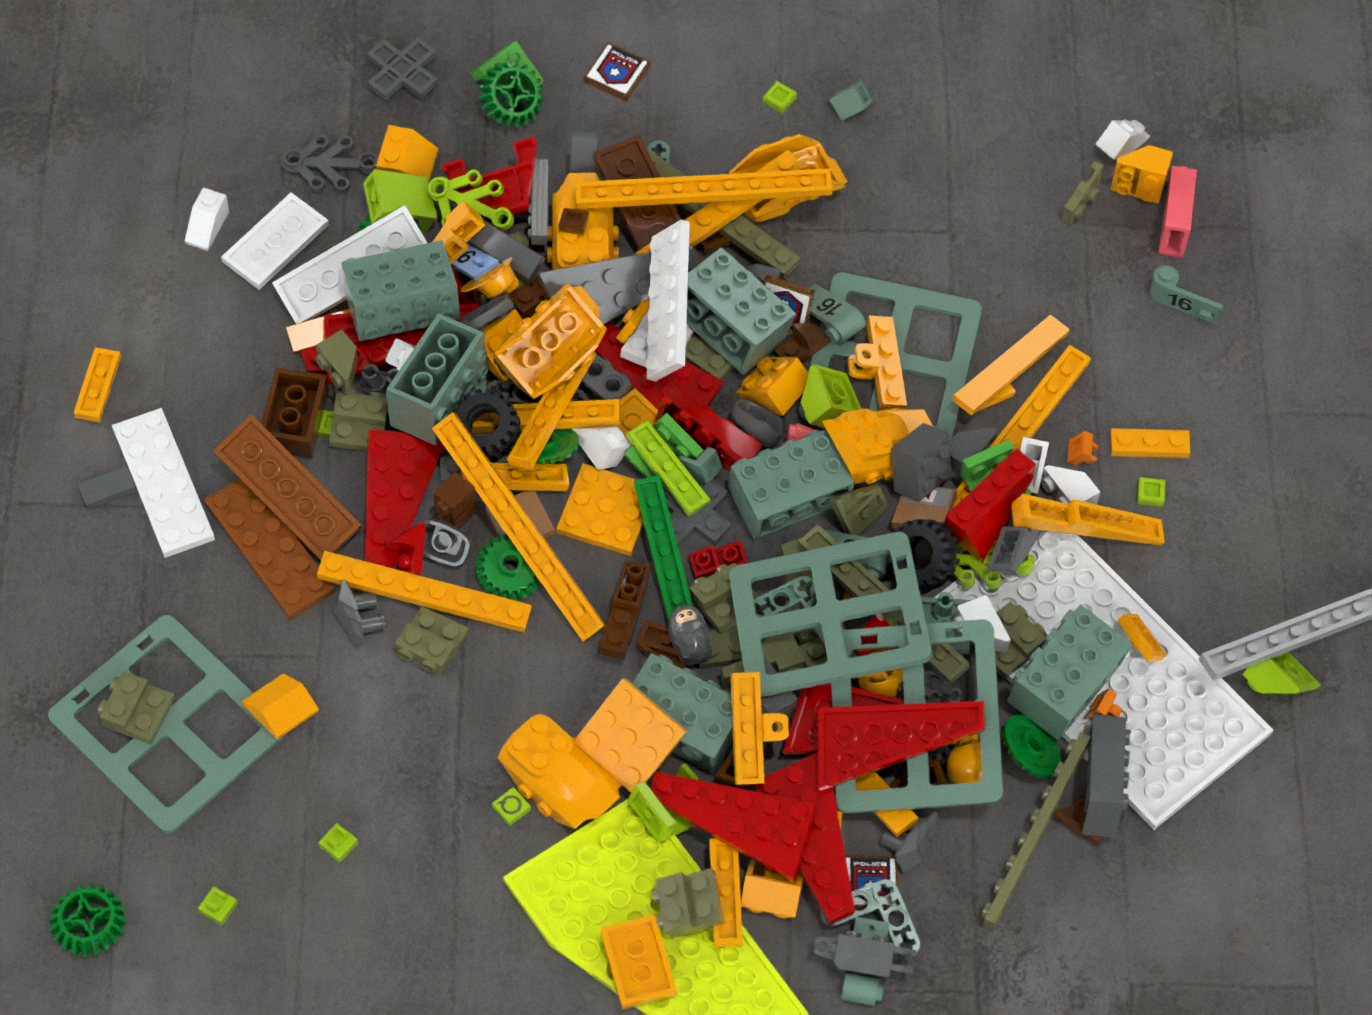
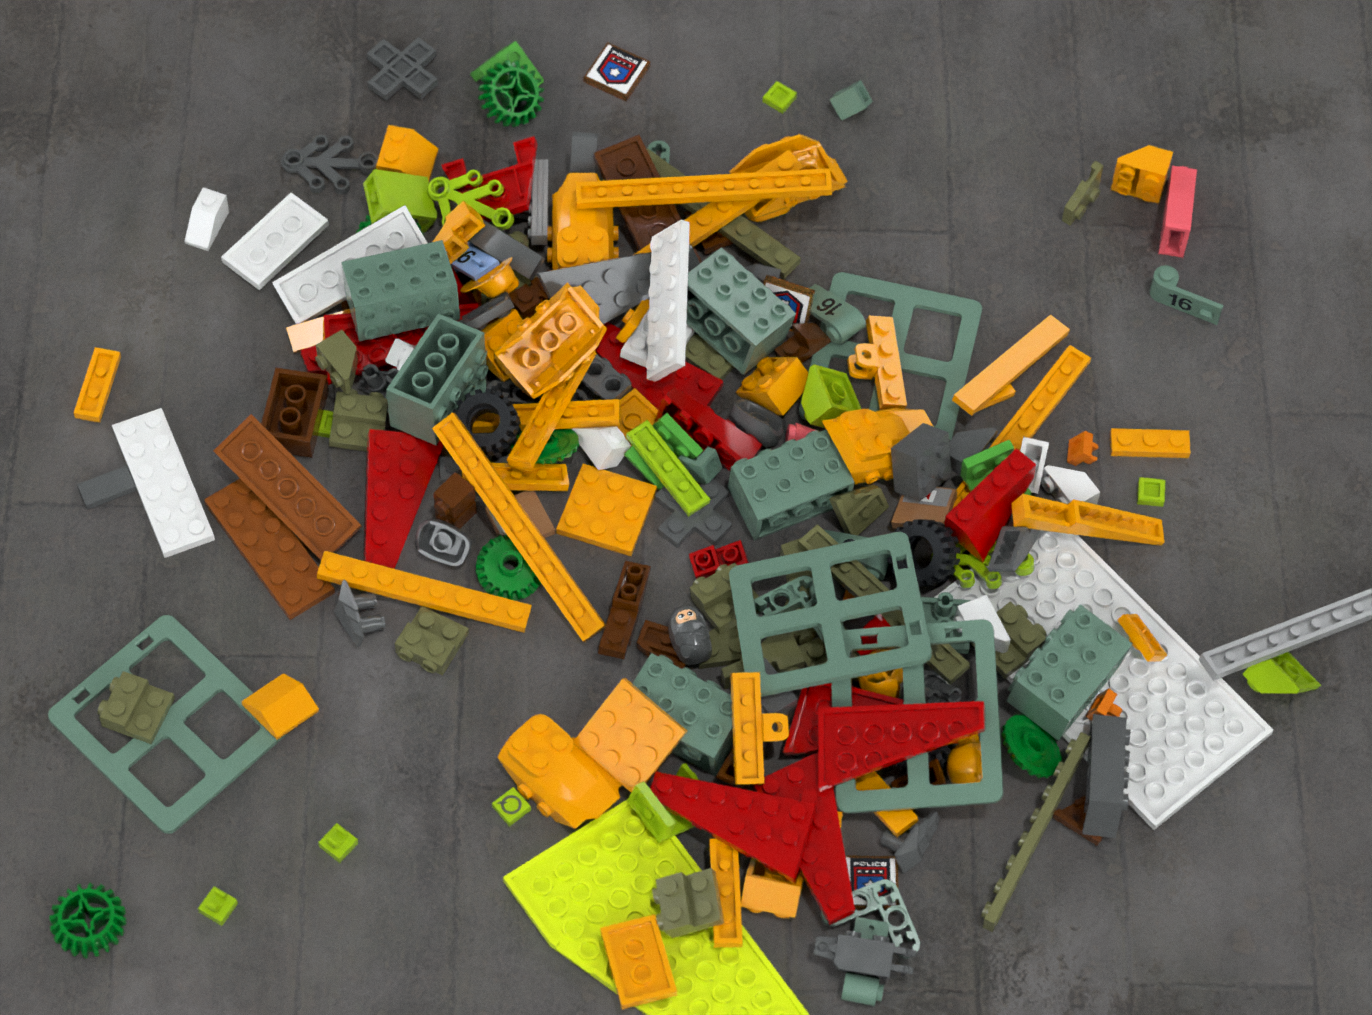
(411, 546): red slope -> none
(573, 221): reddish brown tile -> none
(662, 543): green plate -> none
(1122, 138): white slope -> none

